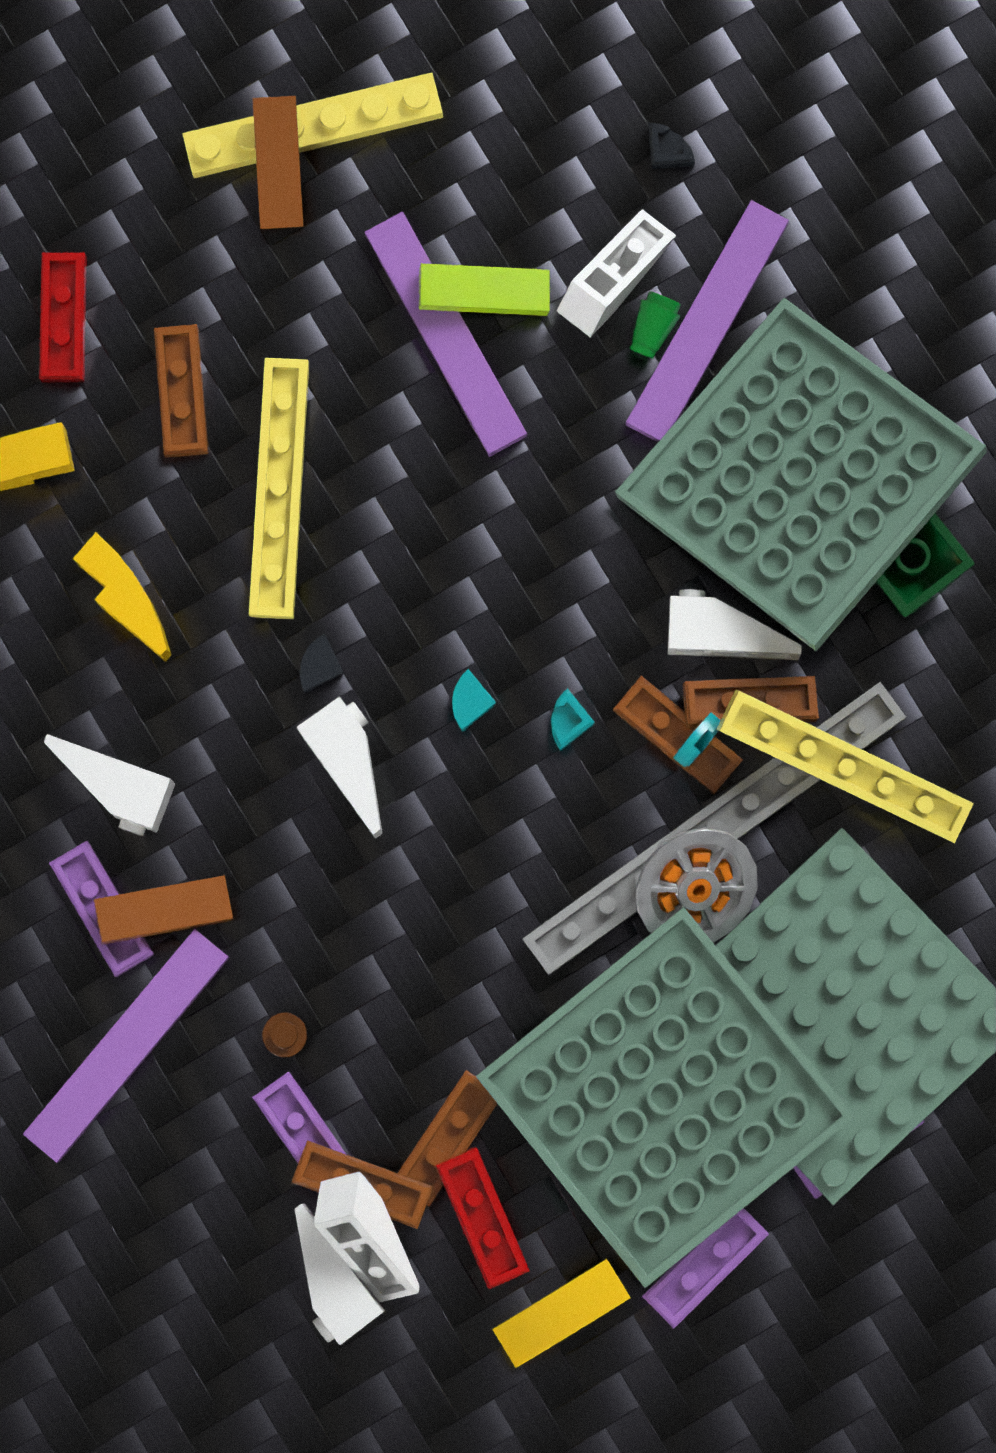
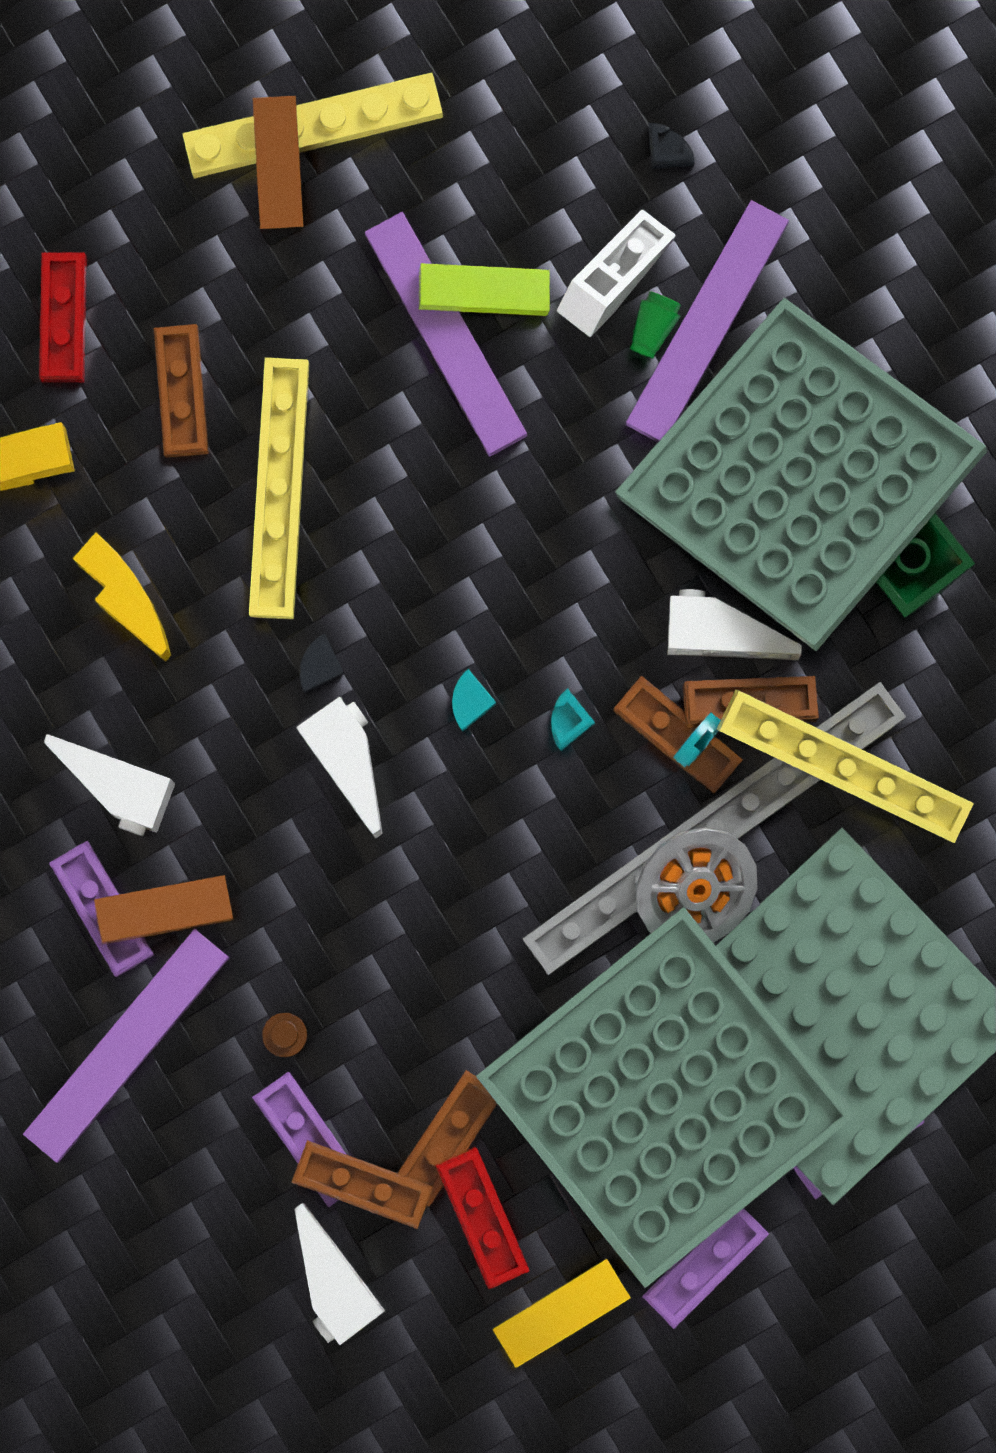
(362, 1233): white slope -> none

